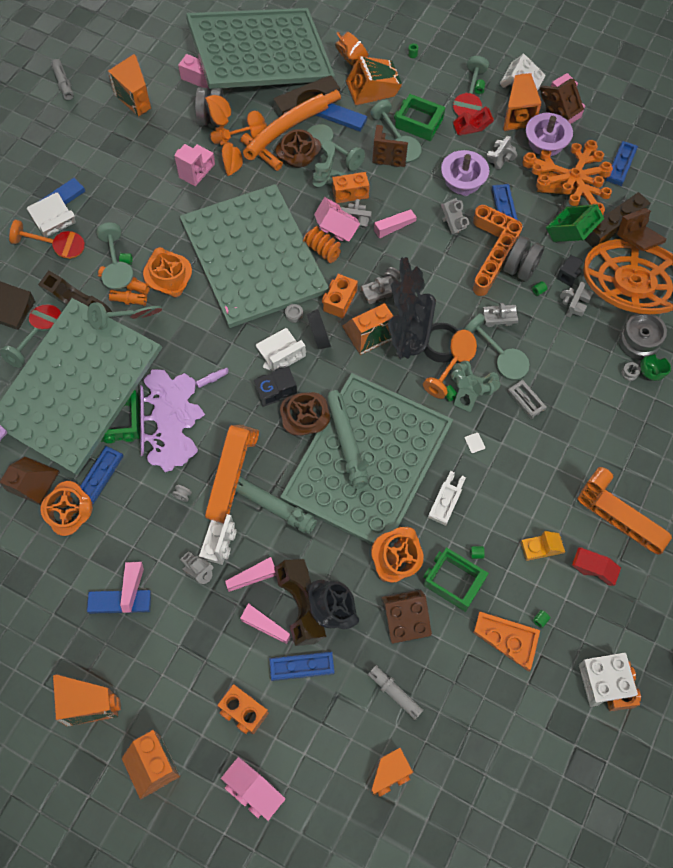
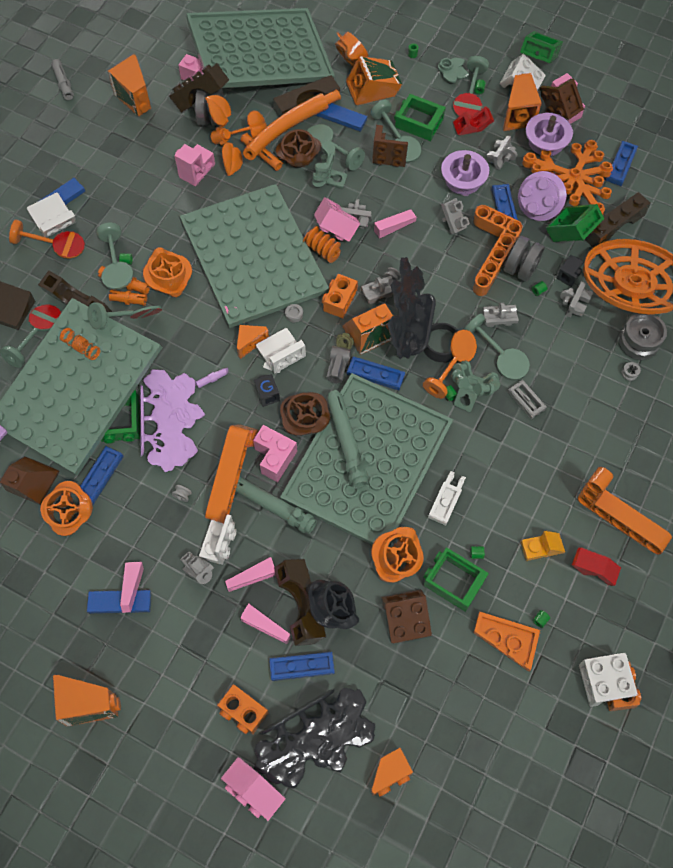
(79, 343): none -> orange piece
(149, 764): orange slope -> none
(210, 79): none -> dark brown arch
(249, 337): none -> orange slope
(278, 452): none -> bright pink brick
(284, 382): black brick -> none
(318, 329): black tyre -> none
(320, 739): none -> black plant
(338, 360): none -> flat silver piece
(340, 340): none -> olive plate
(350, 187): orange brick -> none
(376, 373): none -> blue tile
(395, 692): light grey pin -> none
(452, 69): none -> sand green plate
(474, 442): white sticker -> none
(542, 196): none -> lavender piece
(545, 45): none -> green window
(634, 231): reddish brown bracket -> none
(654, 368): green hair -> none

